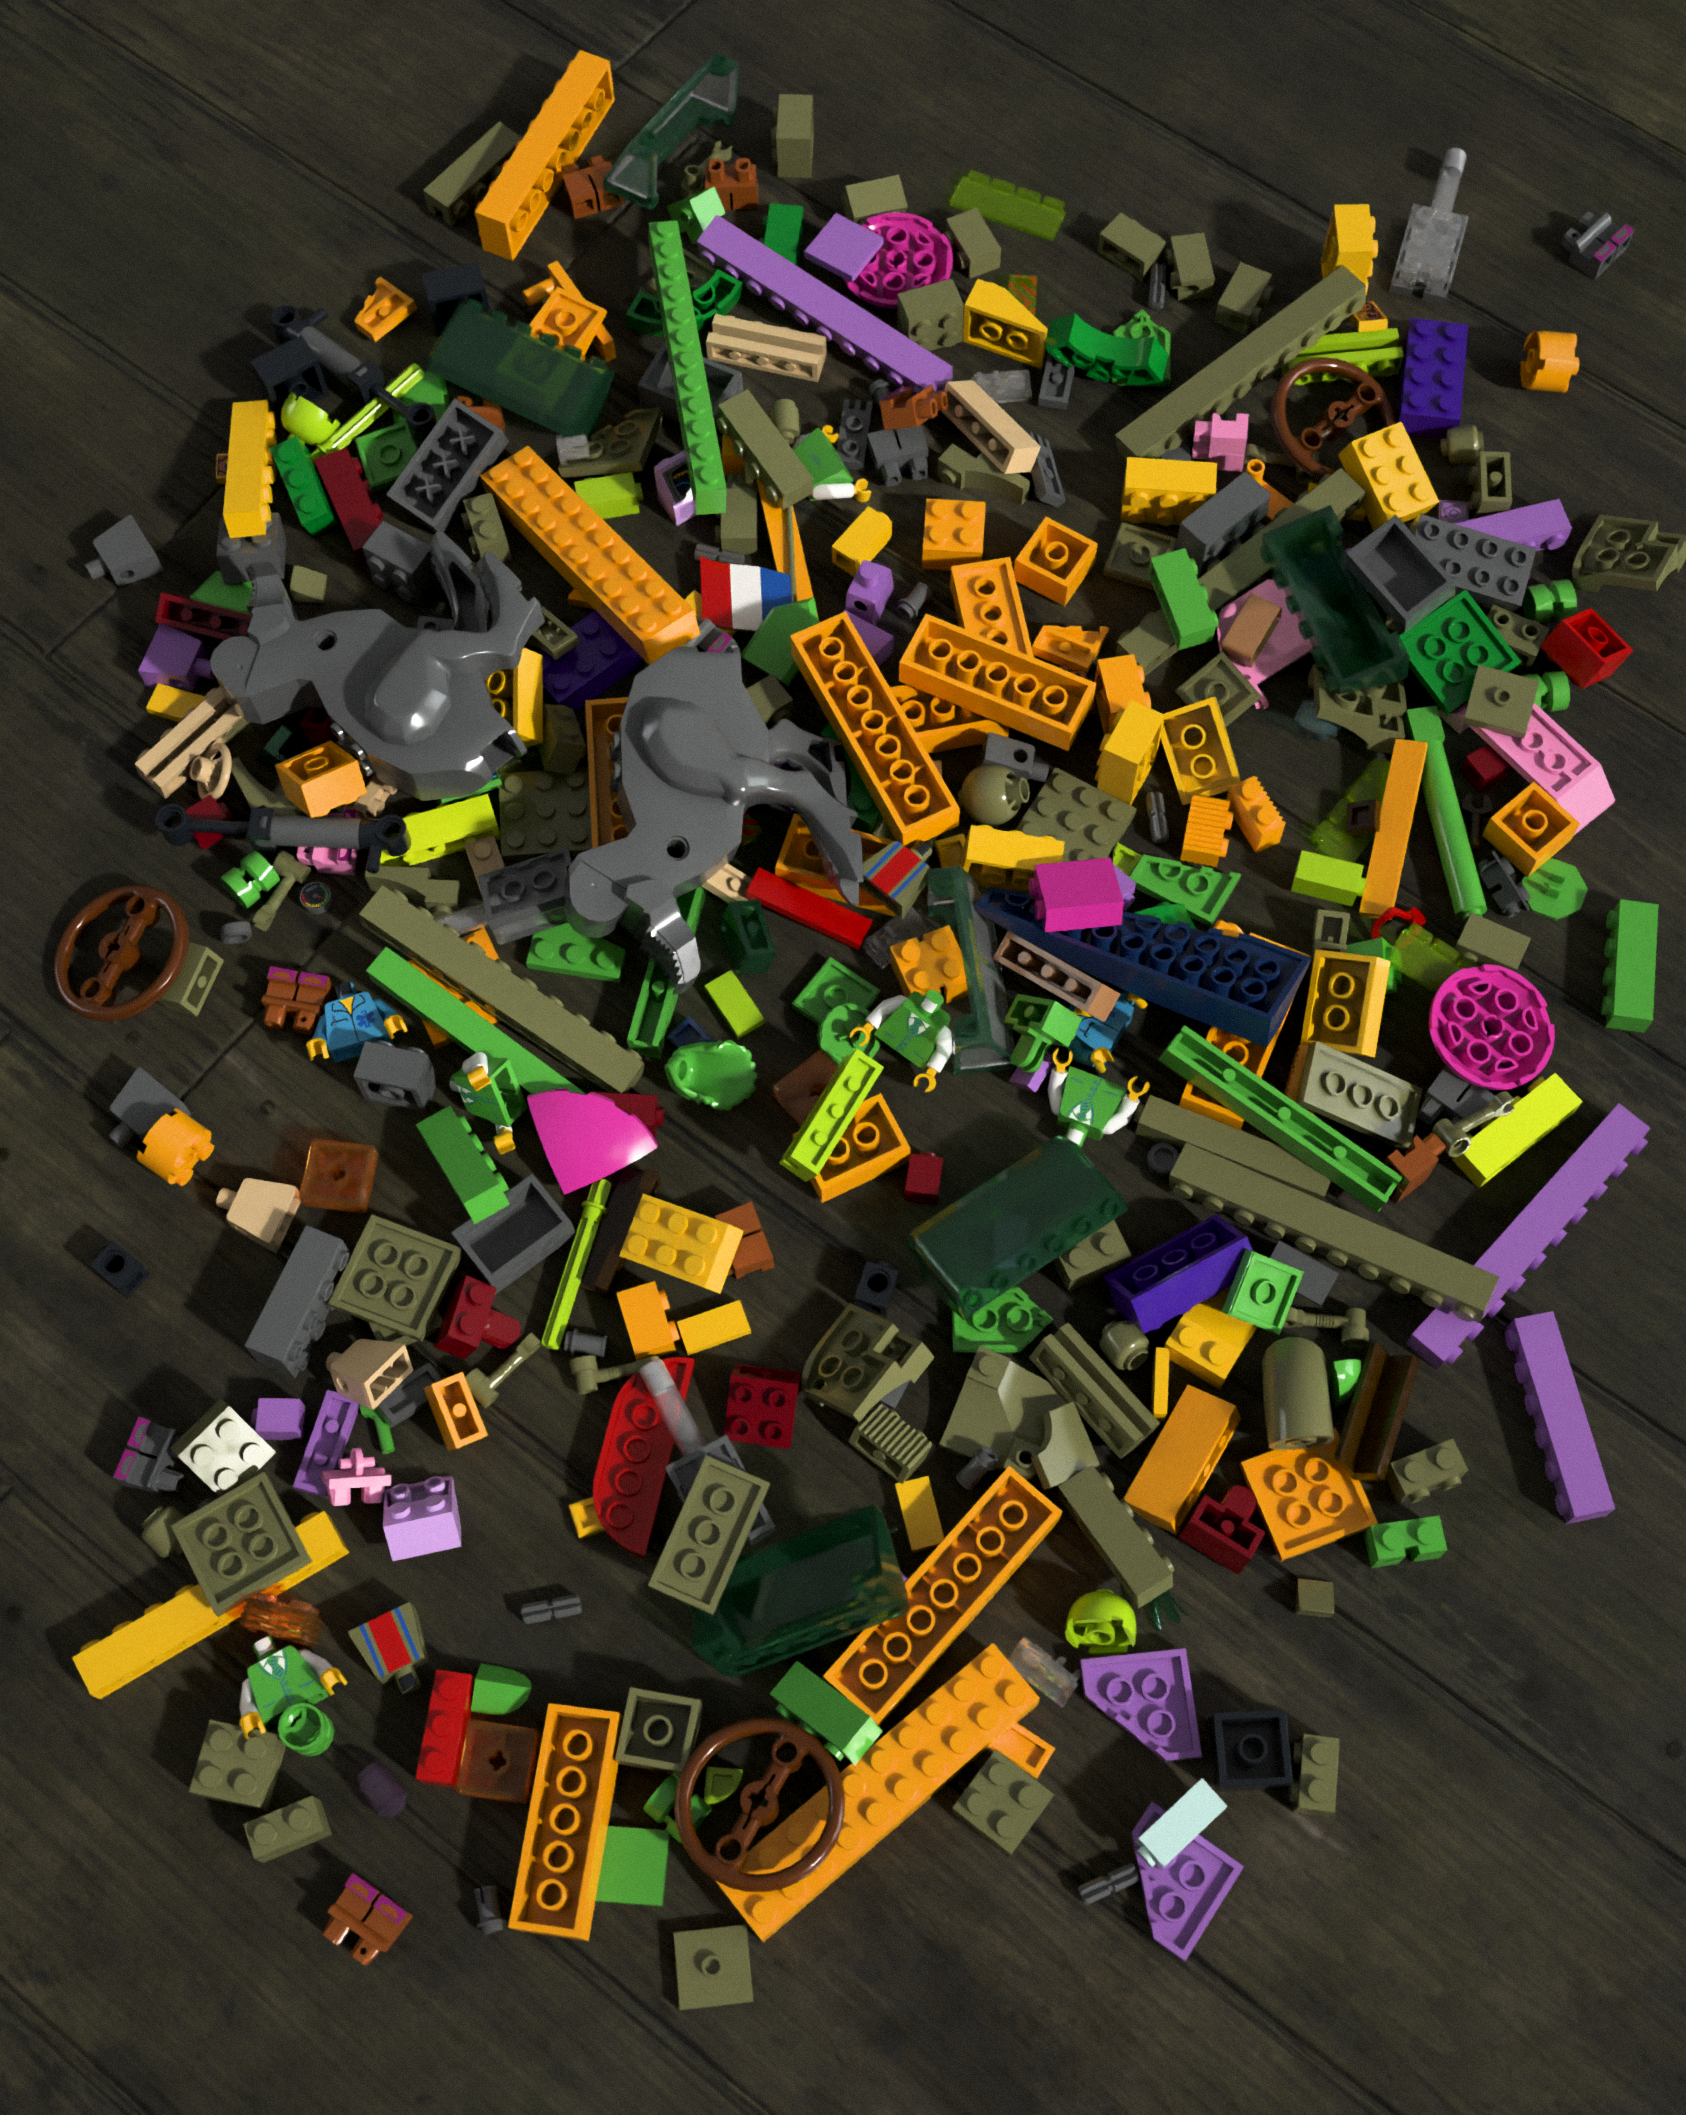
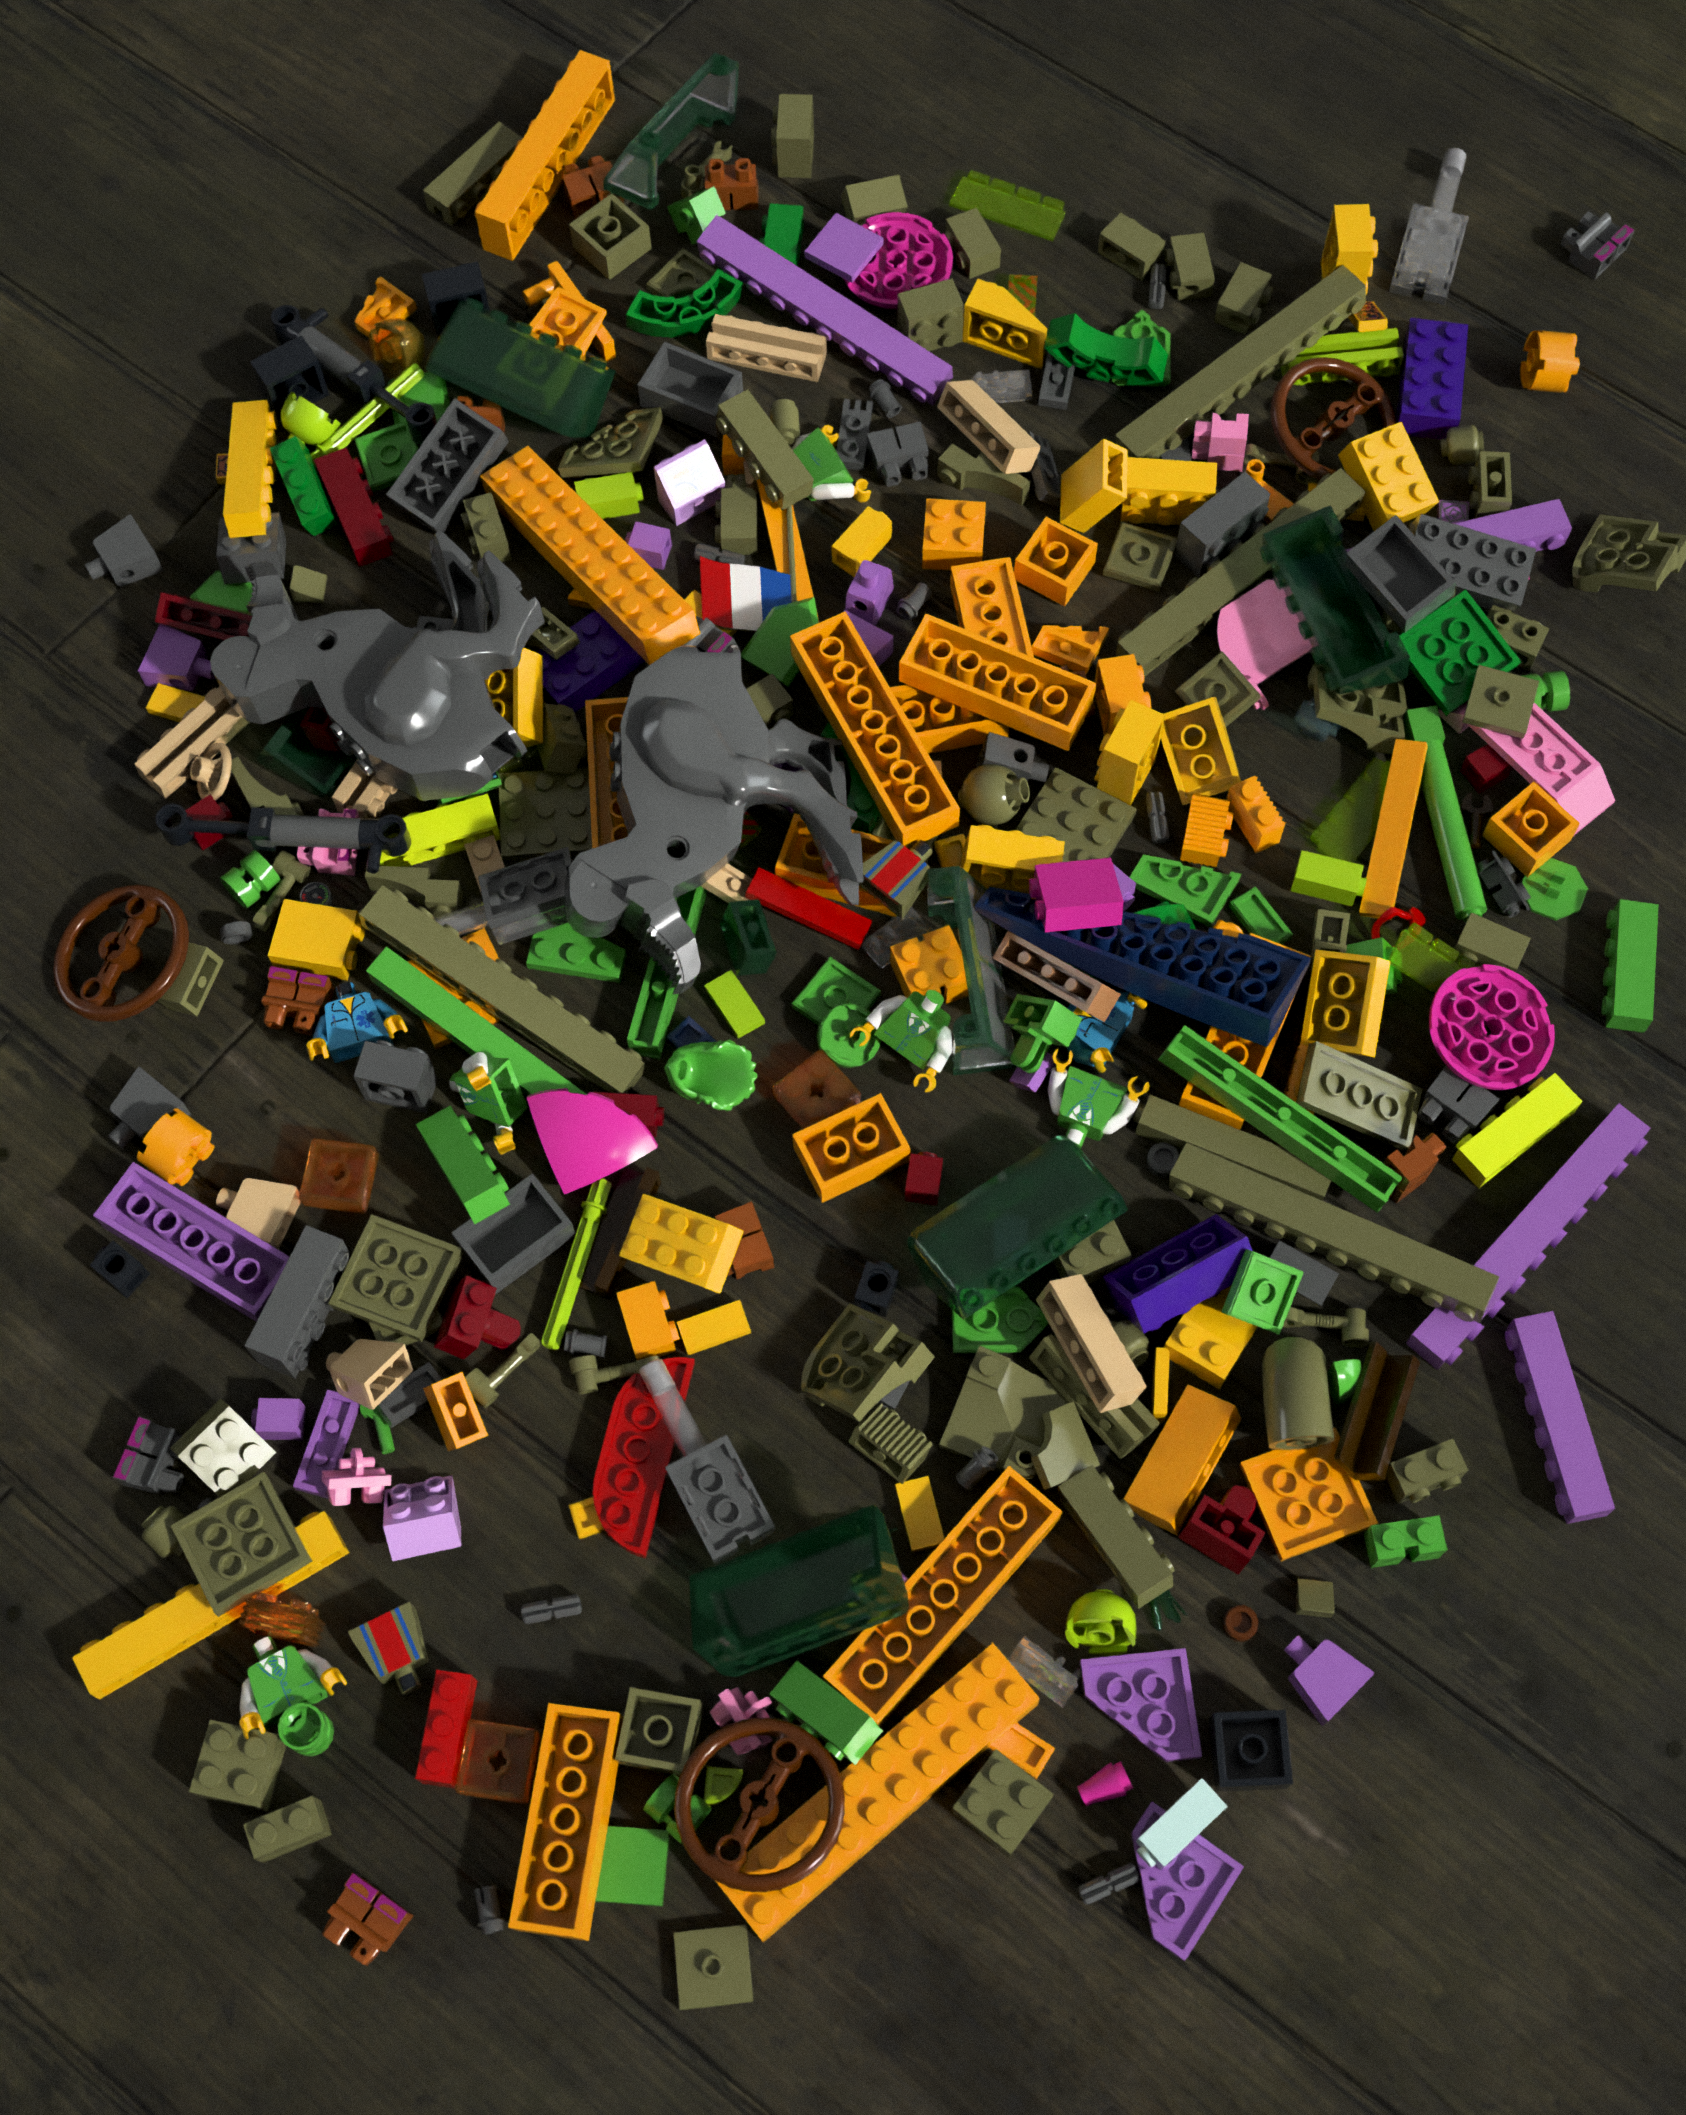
(192, 1240): none -> medium lavender brick
(316, 939): none -> yellow brick
(321, 779): light orange brick -> none
(382, 1790): clear purple brick -> none
(397, 345): none -> clear yellow cylinder
(400, 563): dark grey brick -> none
(499, 1690): bright green brick -> none
(567, 449): clear bush -> none
(610, 236): none -> olive brick
(650, 543): none -> medium lavender brick
(687, 369): bright green brick -> none
(709, 1535): olive plate -> none
(740, 1707): none -> bright pink hips
(762, 1405): dark red bracket -> none
(831, 1115): lime brick -> none
(910, 410): dark orange hips -> none
(1091, 1343): none -> tan brick
(1093, 486): none -> yellow brick
(1106, 1784): none -> dark pink cone
(1125, 858): lime tile -> none
(1182, 598): bright green brick -> none
(1240, 1623): none -> reddish brown tile
(1251, 630): medium nougat piece -> none
(1259, 916): none -> bright green tile
(1315, 1775): olive brick -> none
(1325, 1676): none -> medium lavender torso
(1363, 817): dark brown tile -> none
(1455, 1135): olive brick -> none
(1550, 601): bright green wheel -> none
(1586, 648): red brick -> none

